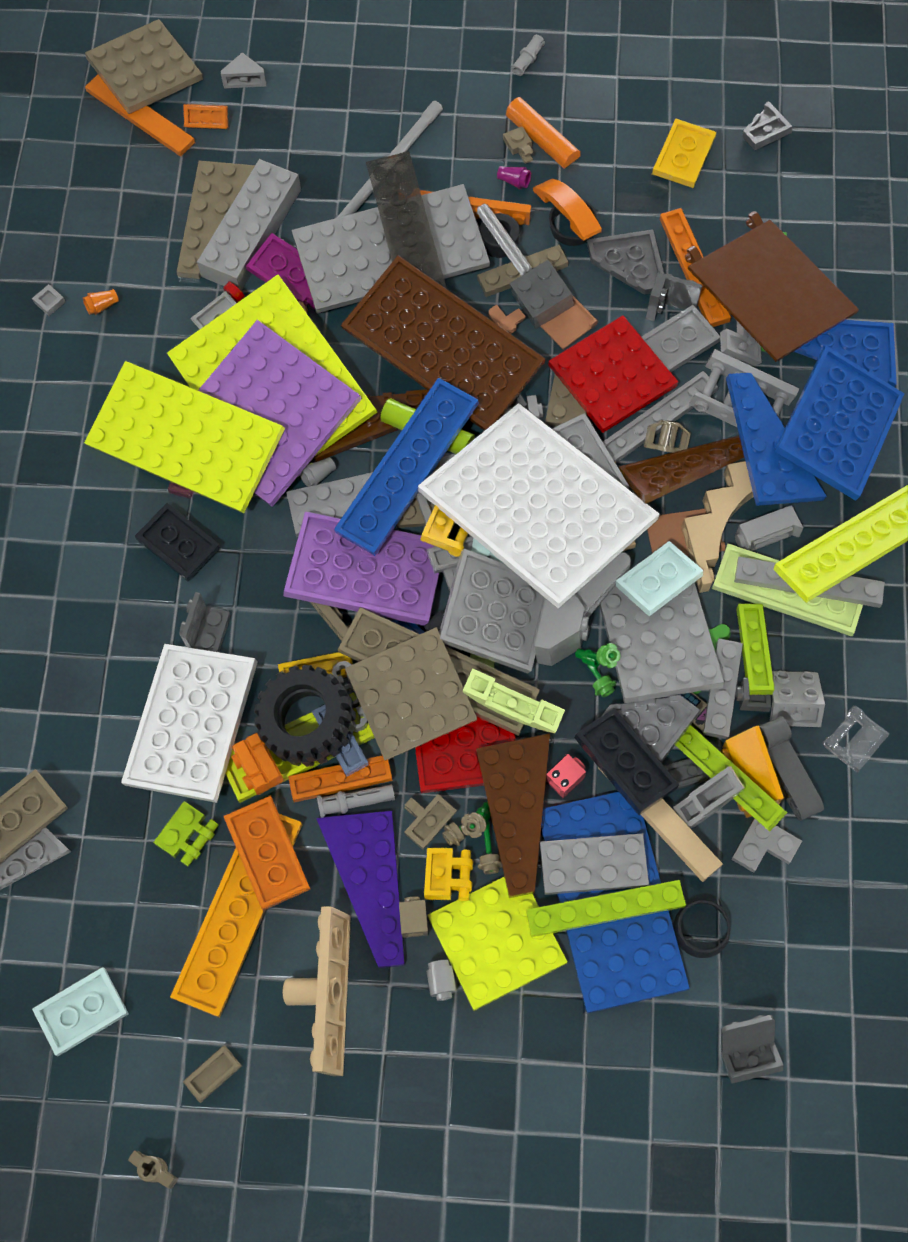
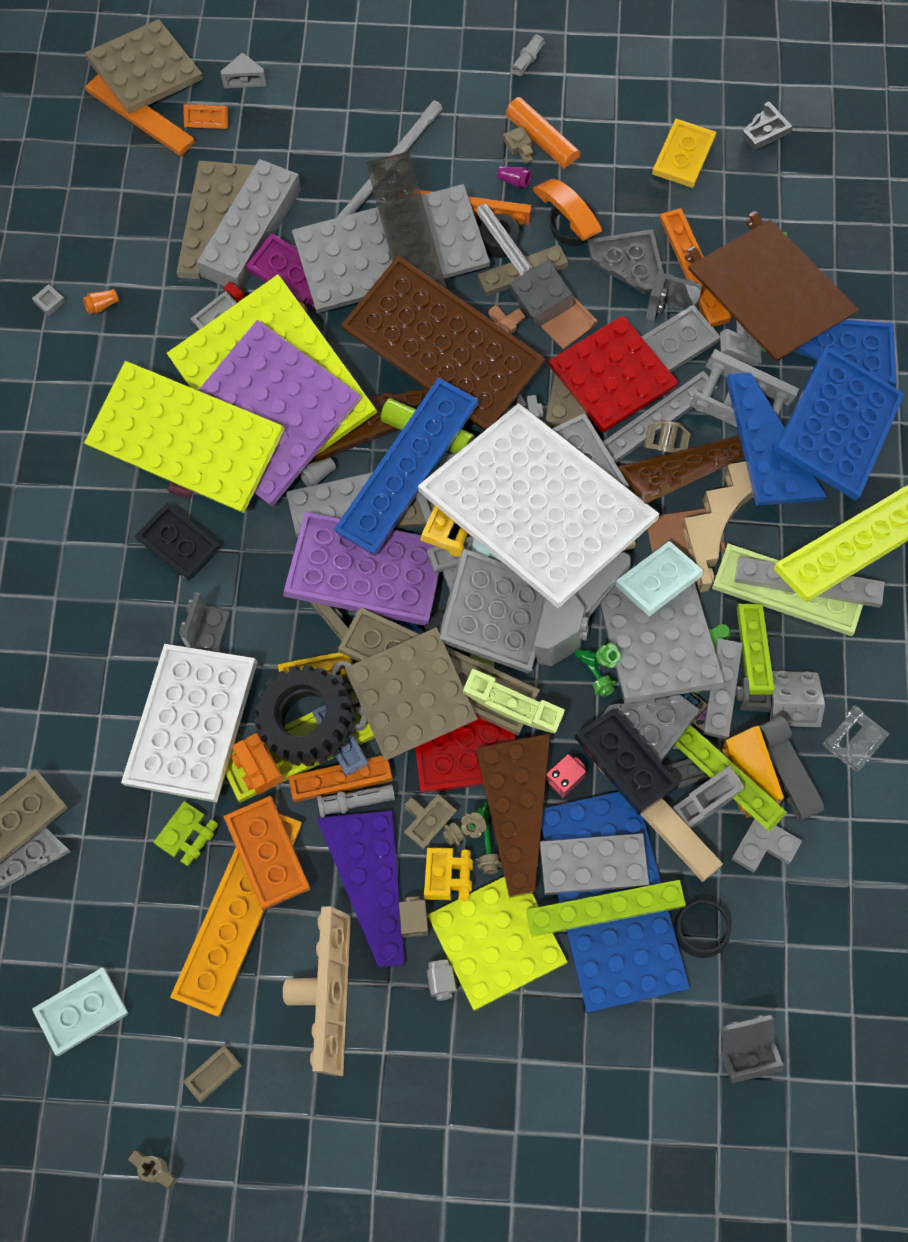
(768, 529): light grey window -> none

